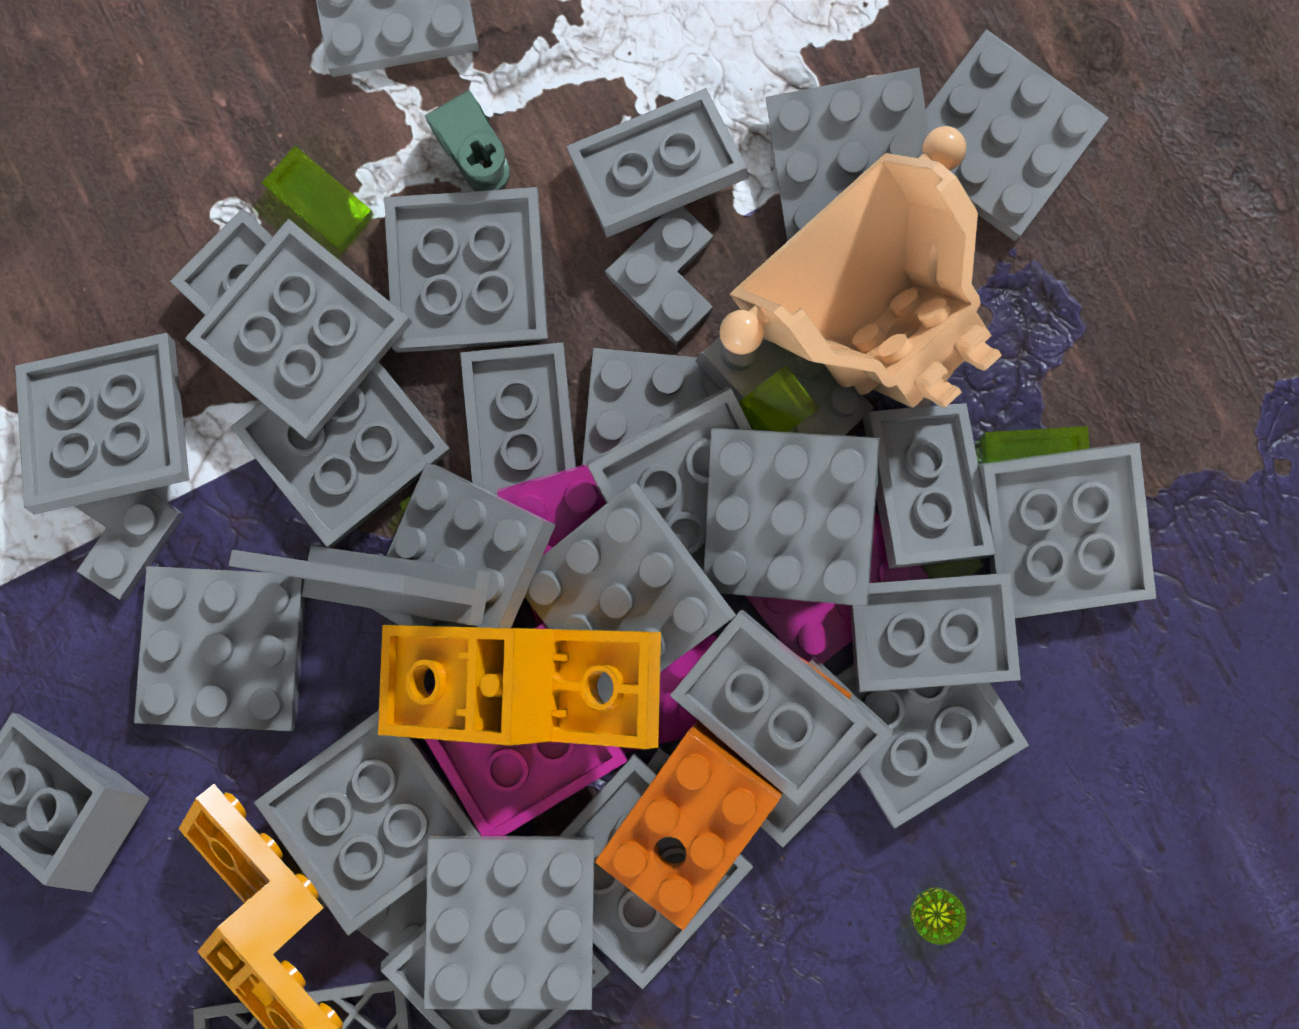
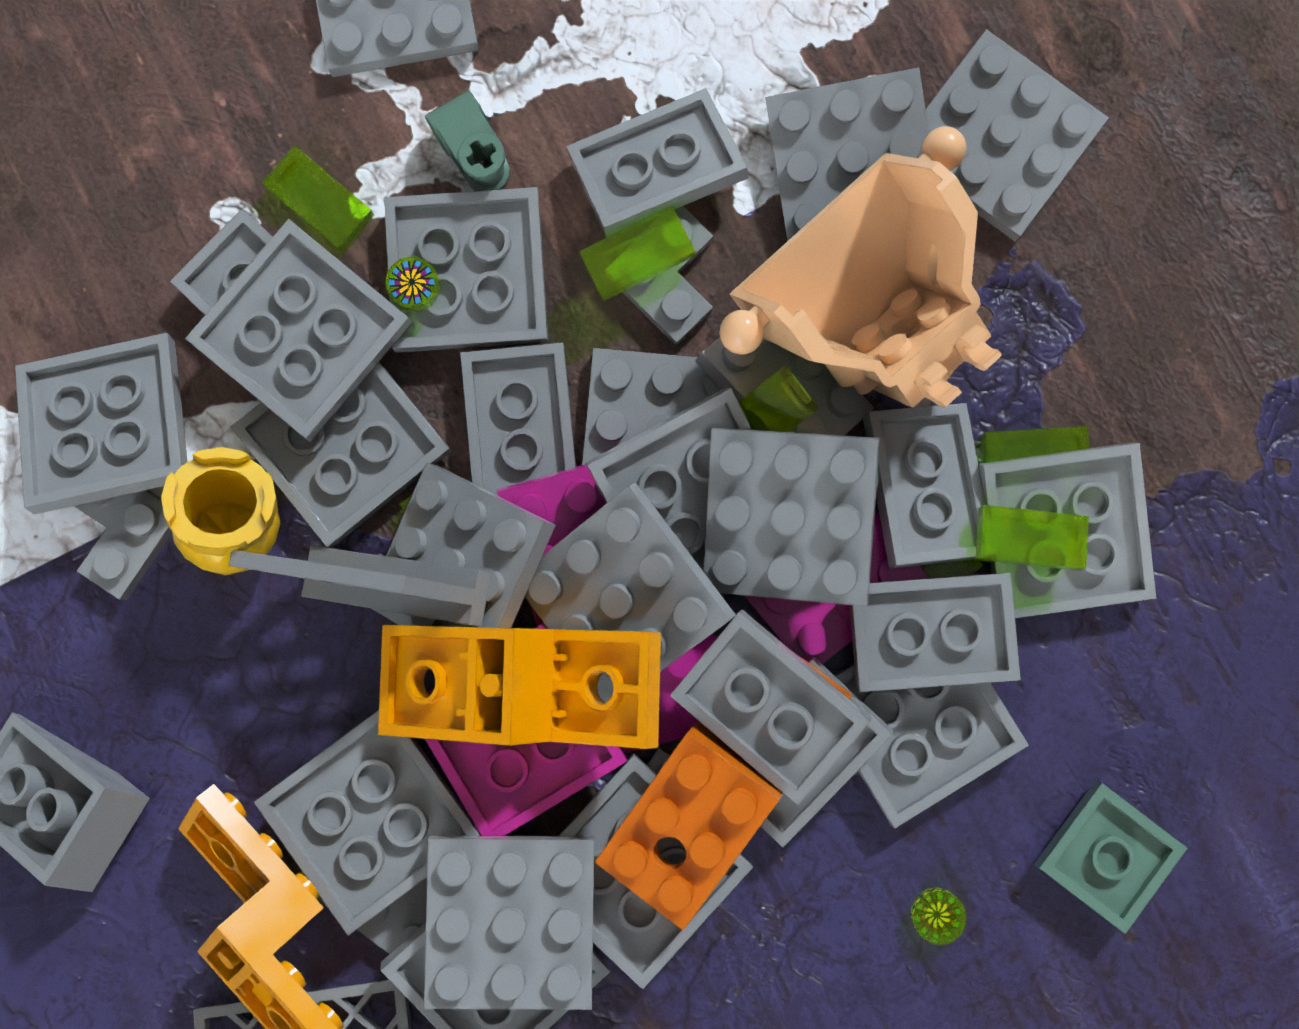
(220, 506): none -> yellow tile
(220, 649): light grey plate -> none
(413, 284): none -> tile
(637, 253): none -> clear neon green tile
(1032, 537): none -> clear neon green tile
(1110, 856): none -> sand green plate

